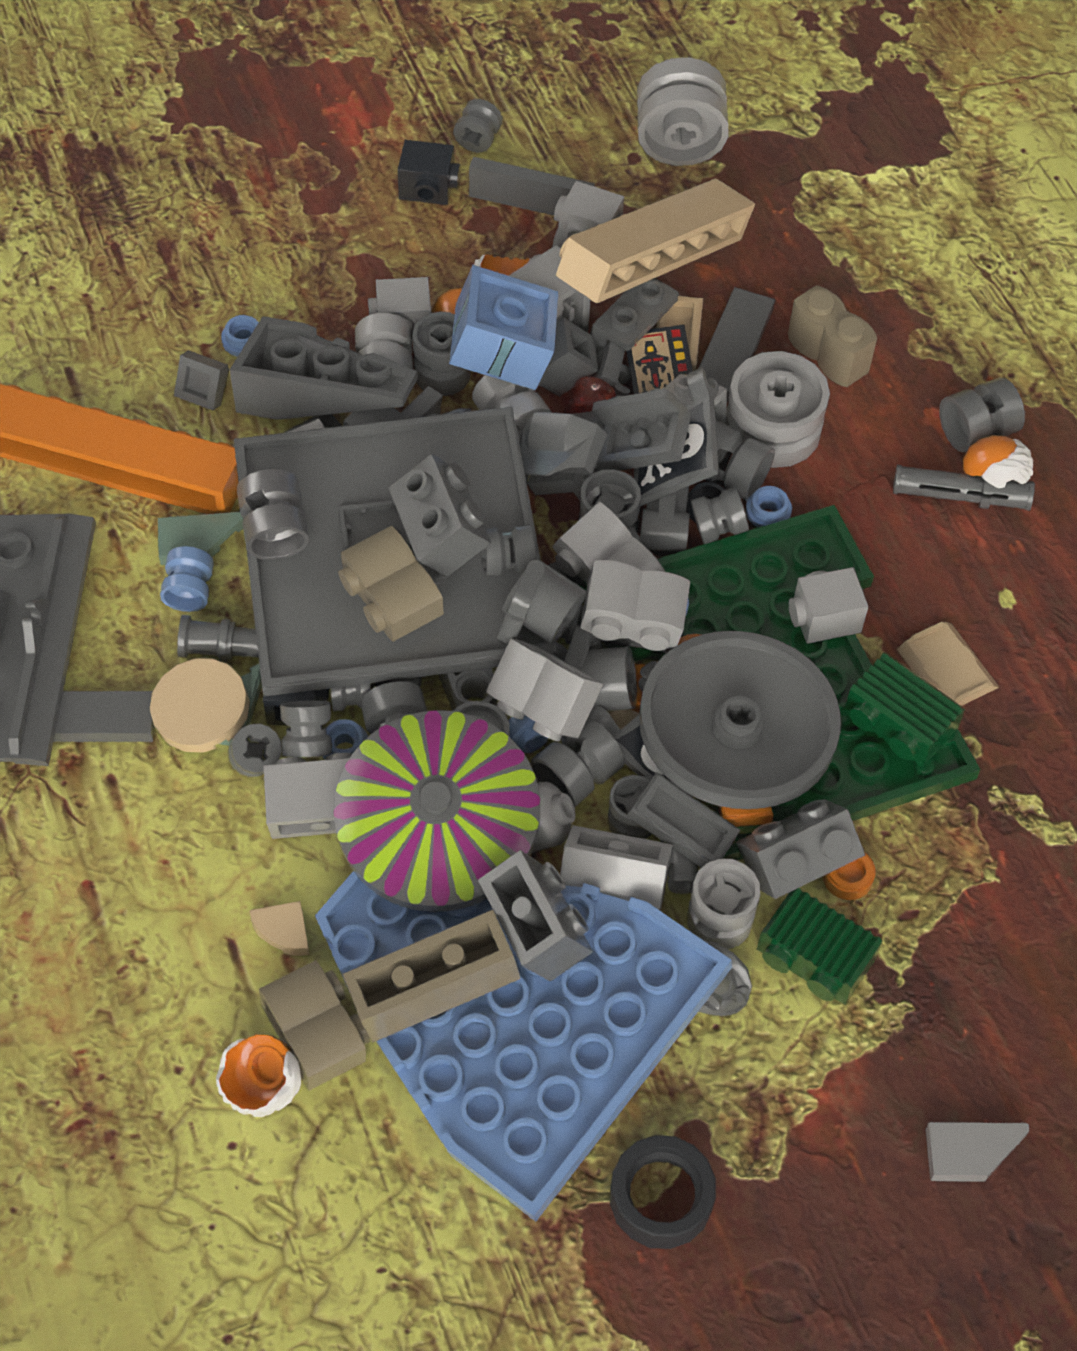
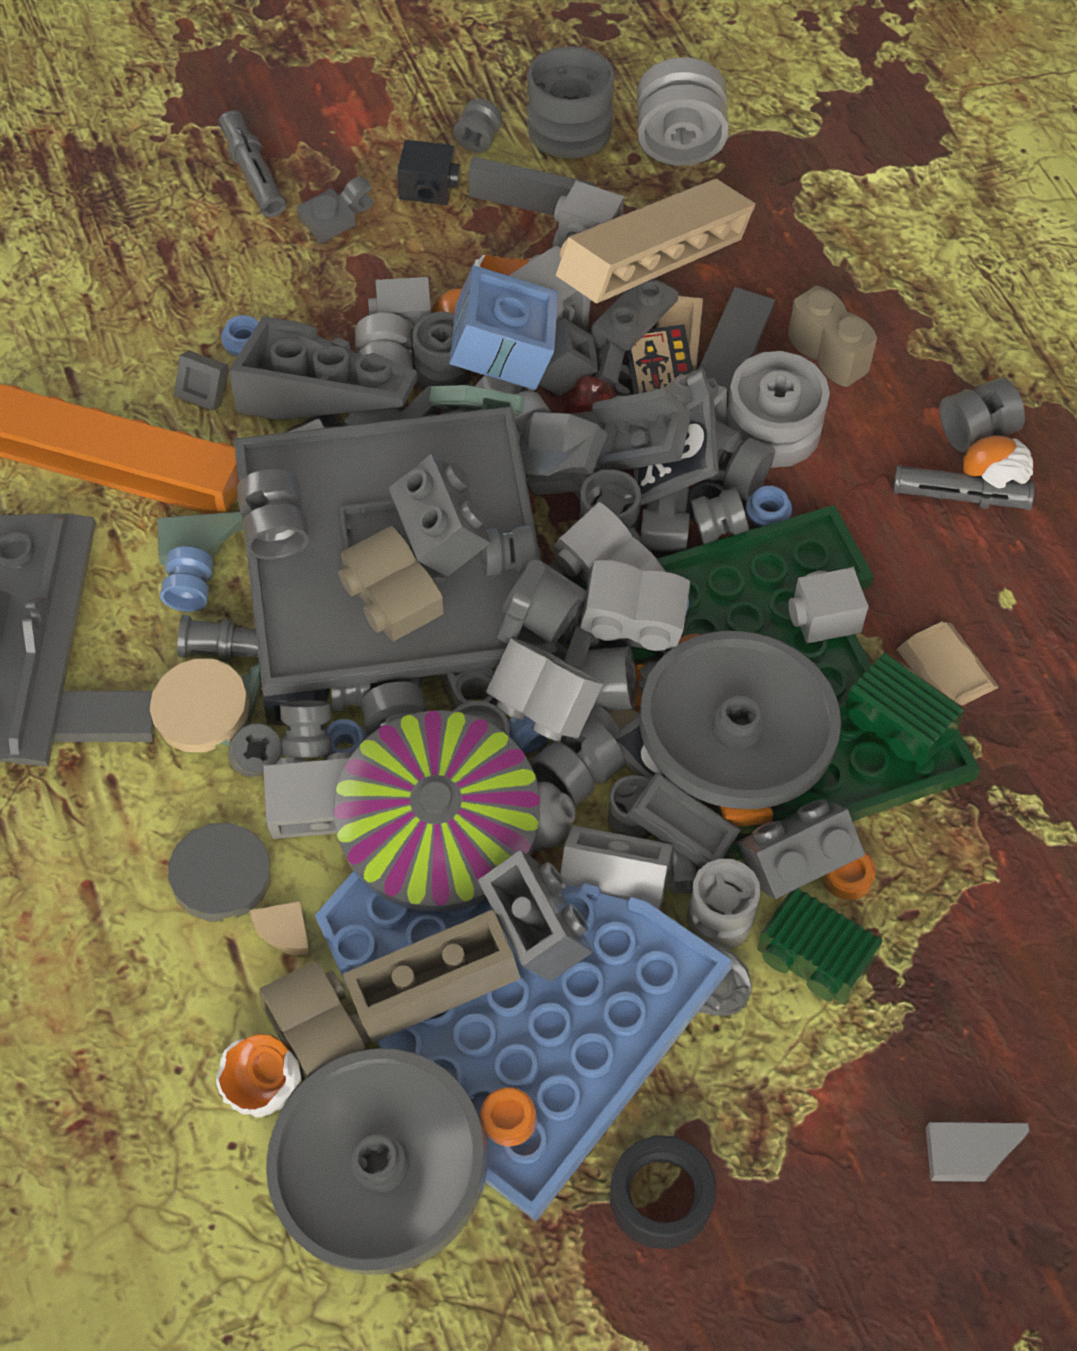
(219, 871): none -> dark grey tile
(246, 151): none -> dark grey pin
(334, 213): none -> dark grey plate
(377, 1161): none -> dark grey dish
(474, 398): none -> sand green tile
(508, 1116): none -> orange tile
(570, 101): none -> dark grey wheel

